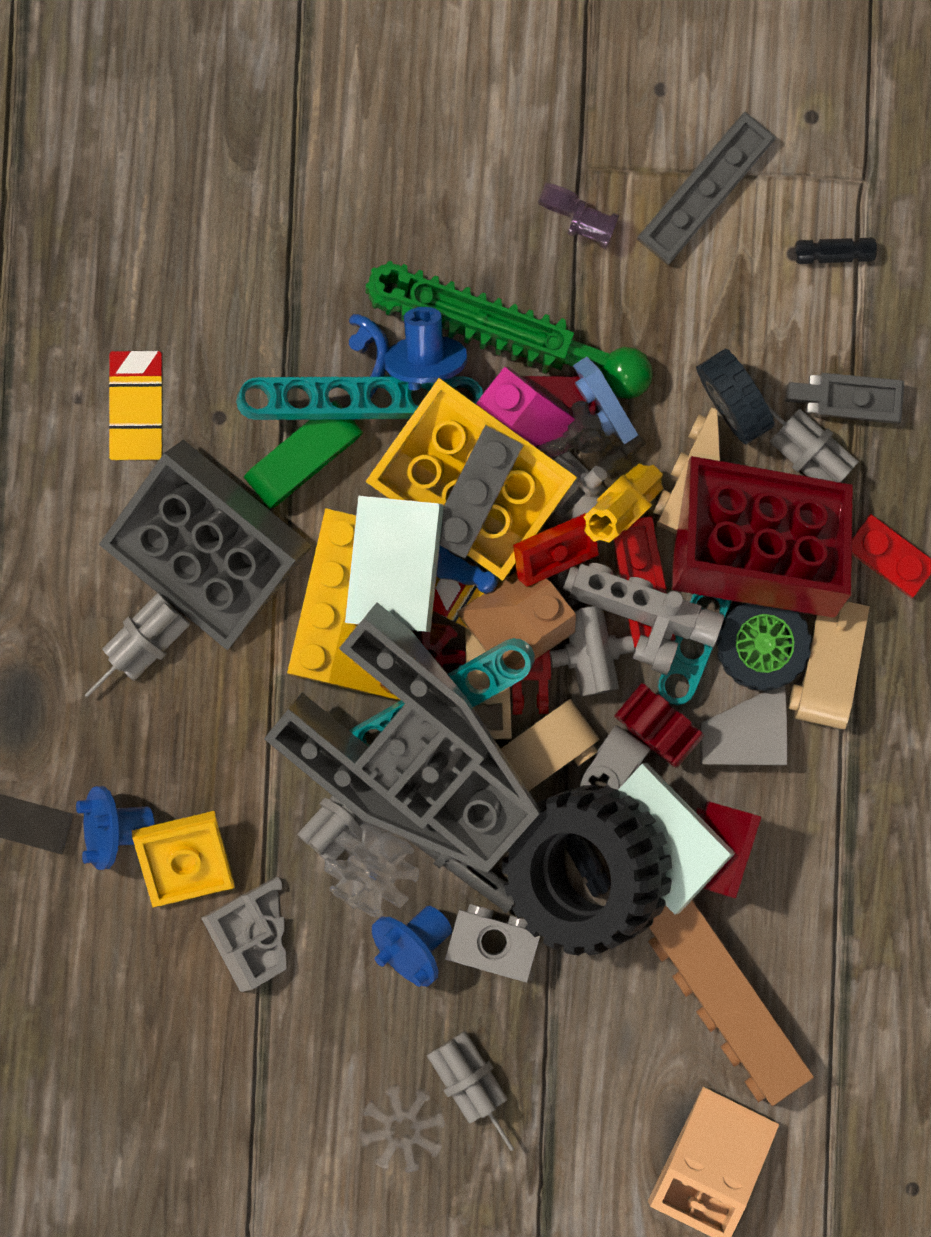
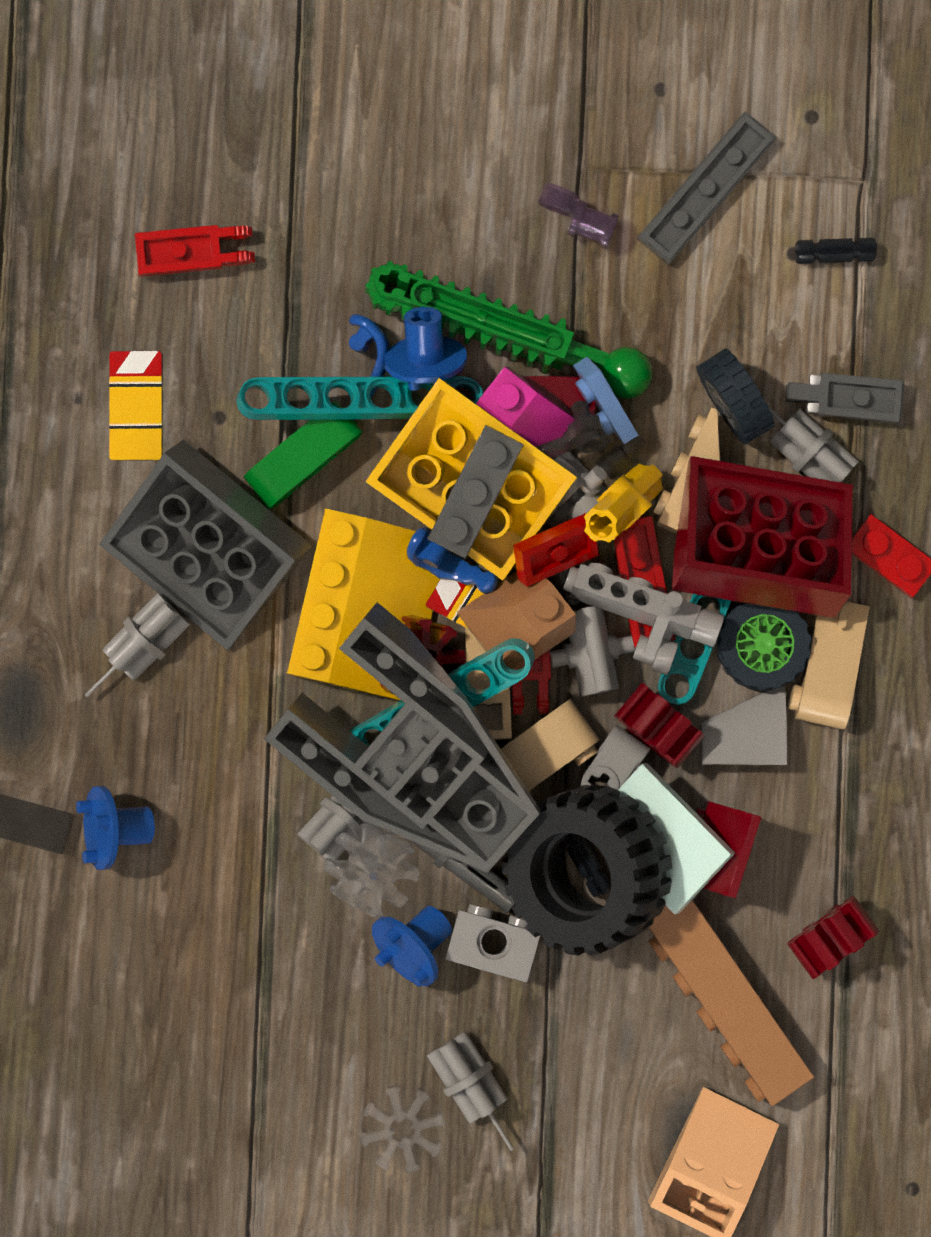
(183, 859): yellow tile -> none
(189, 249): none -> red hinge
(250, 935): light grey slope -> none
(395, 560): light aqua tile -> none
(833, 937): none -> dark red gear

